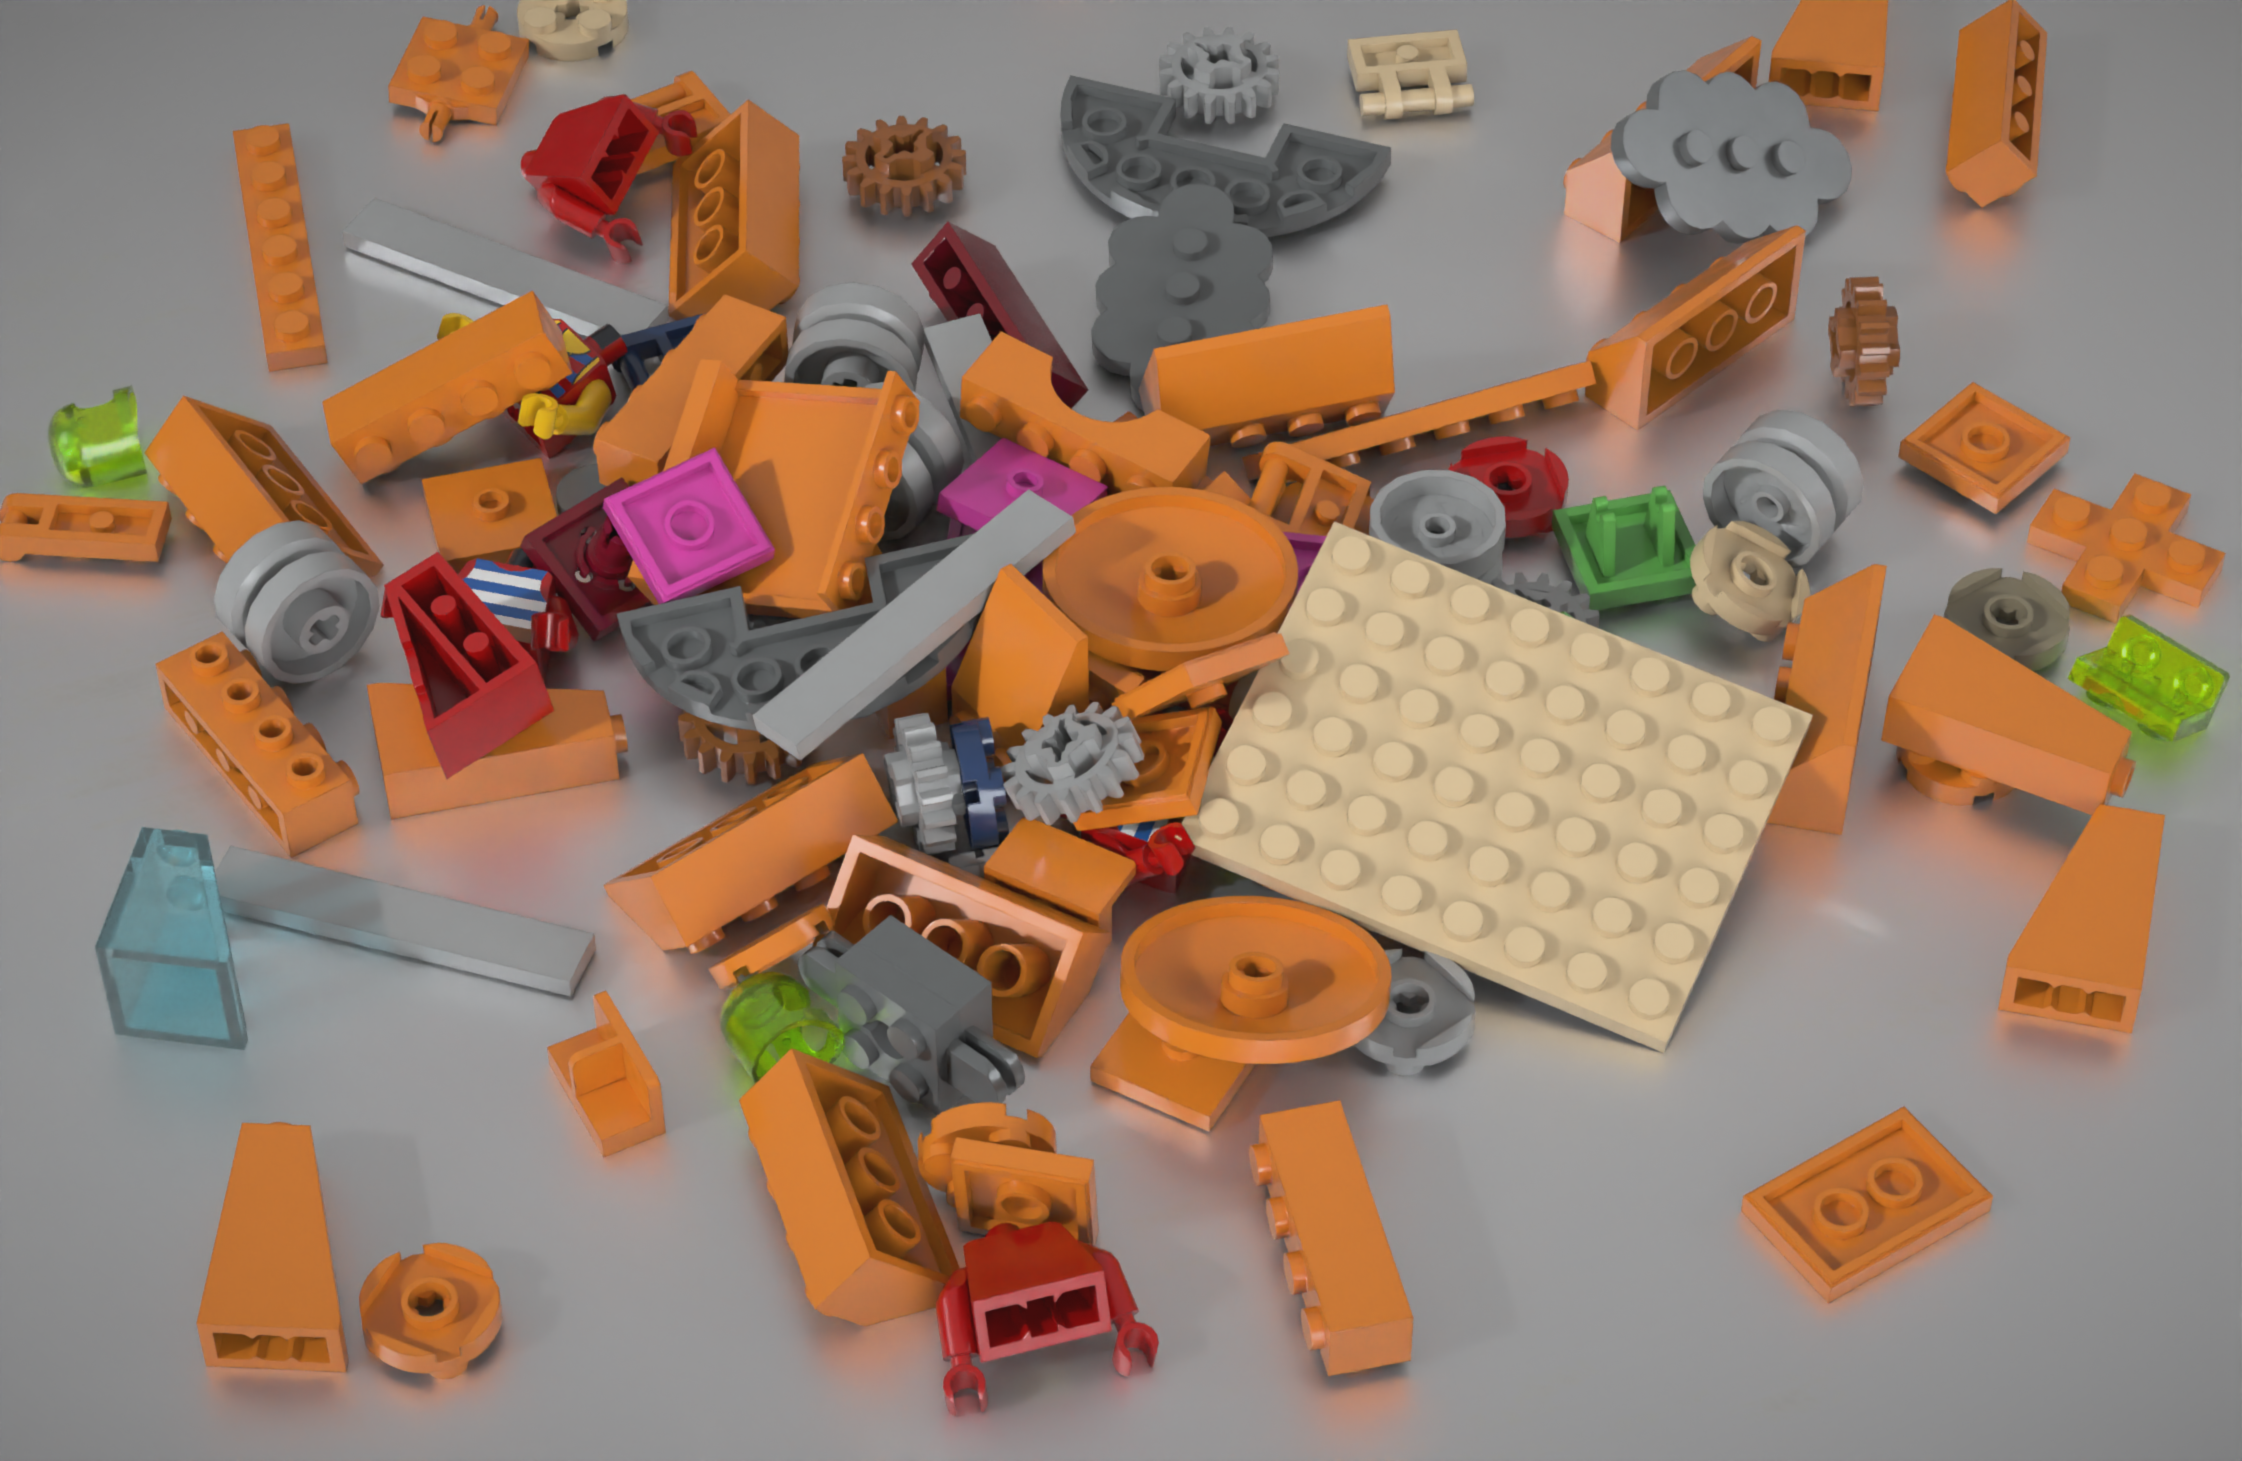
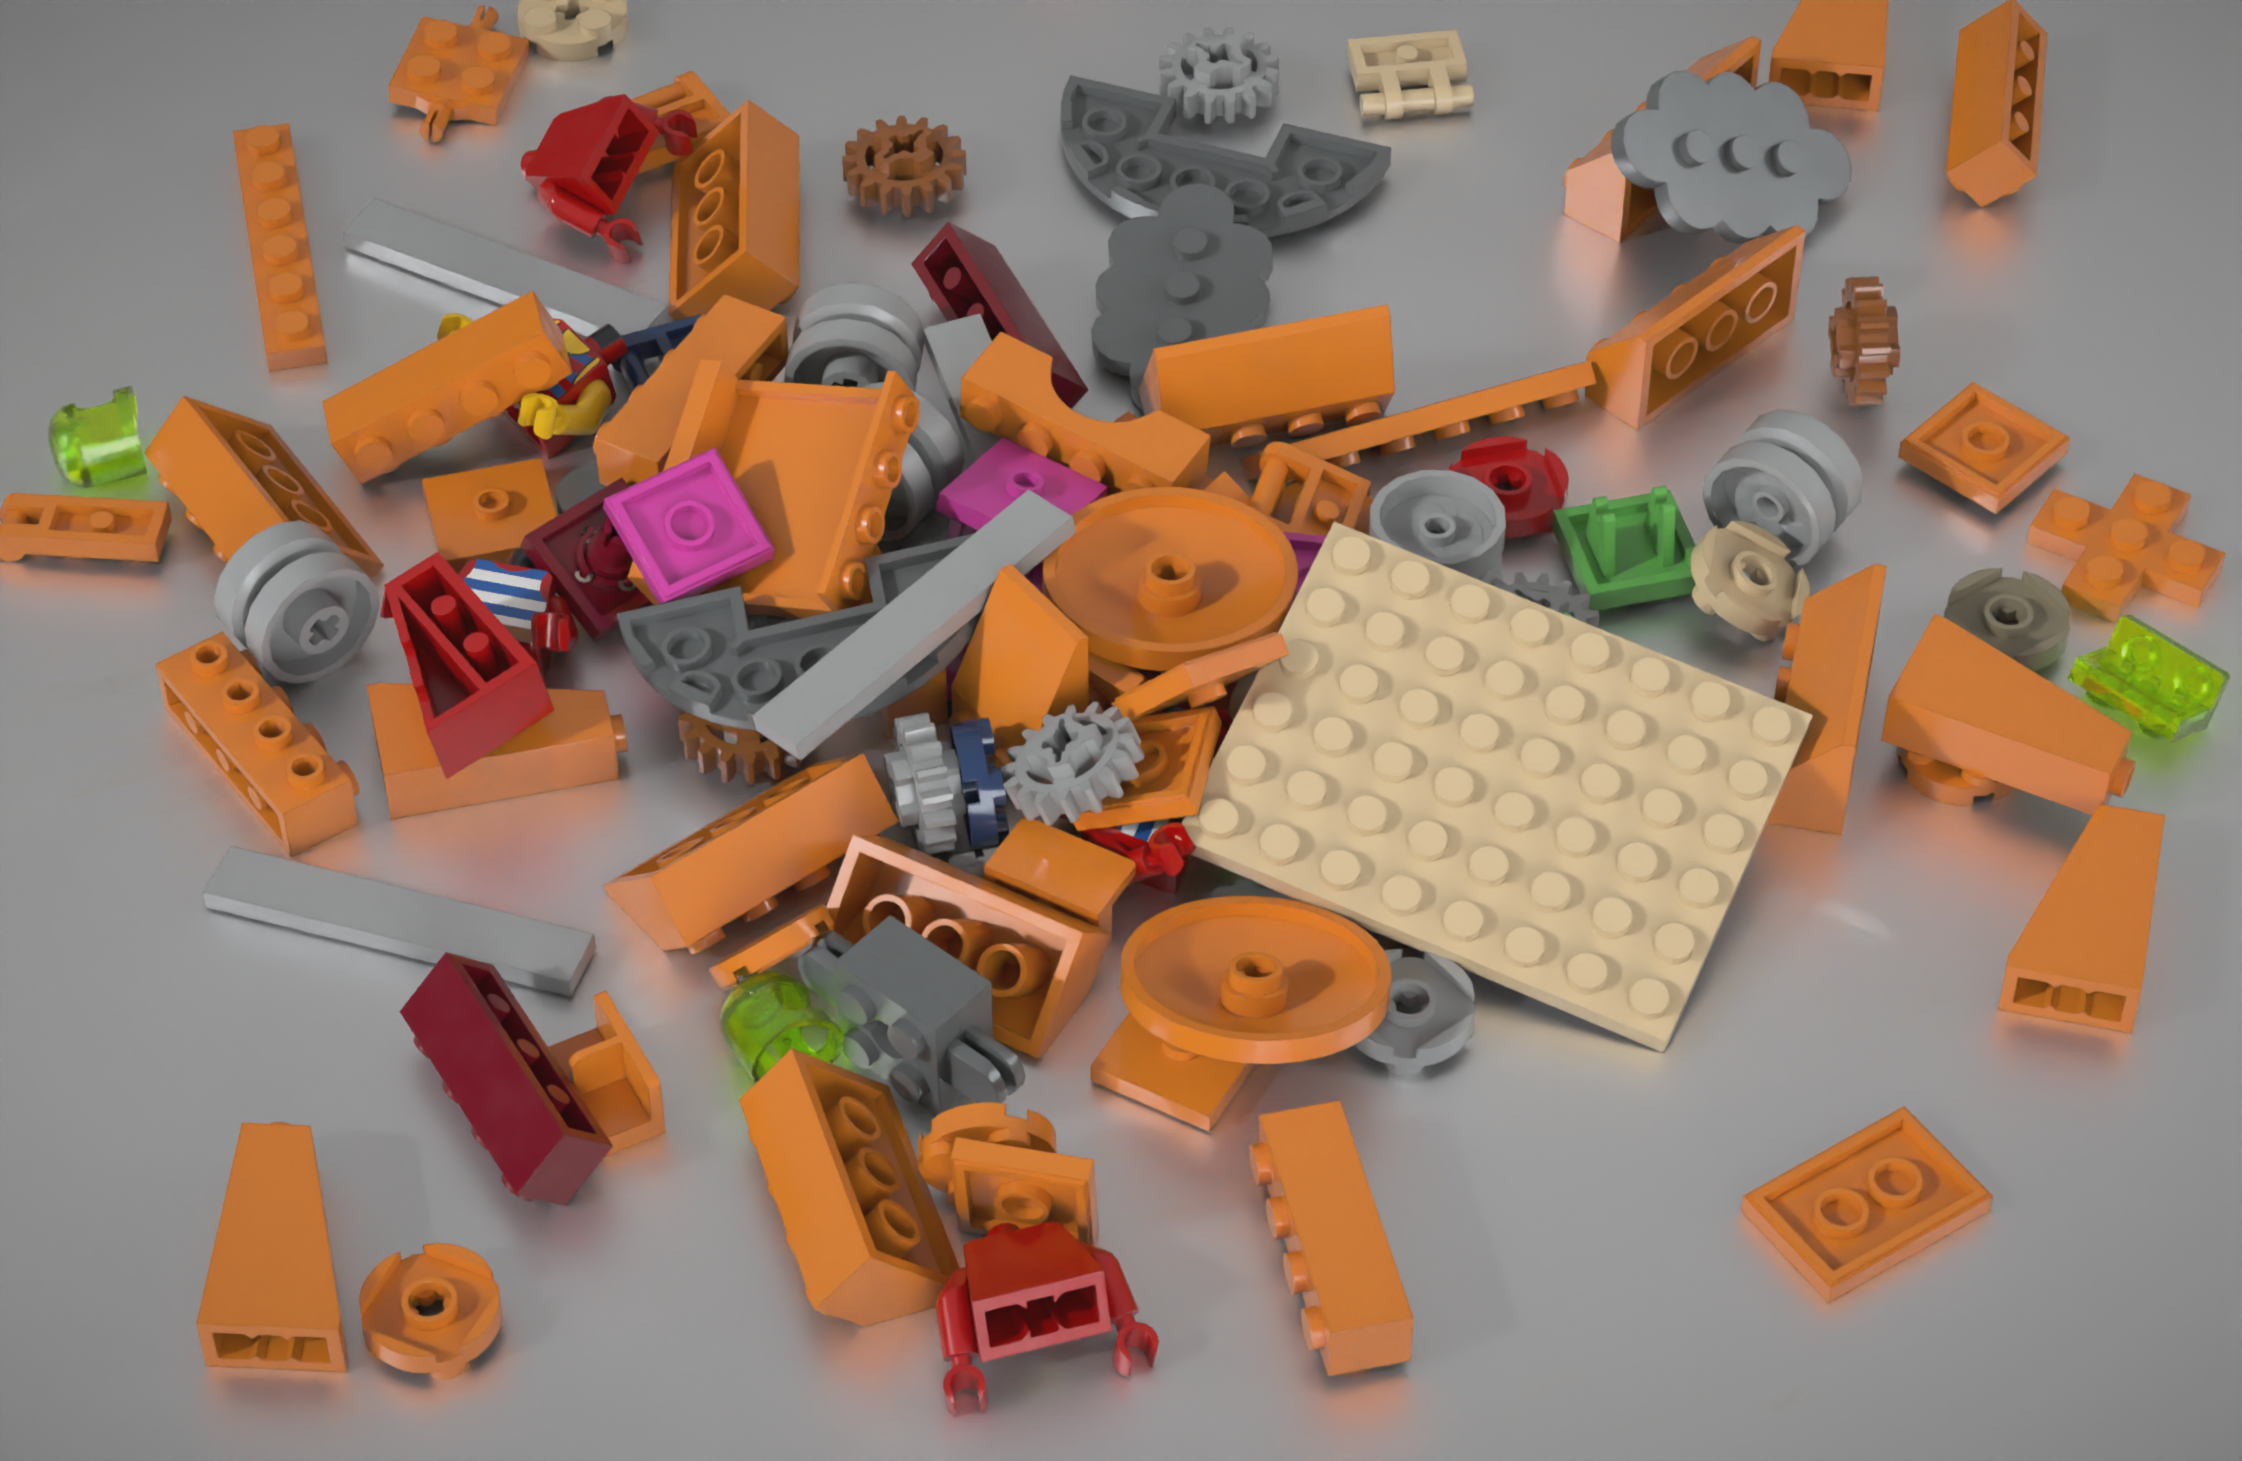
(169, 947): clear light blue slope -> none
(505, 1080): none -> dark red brick

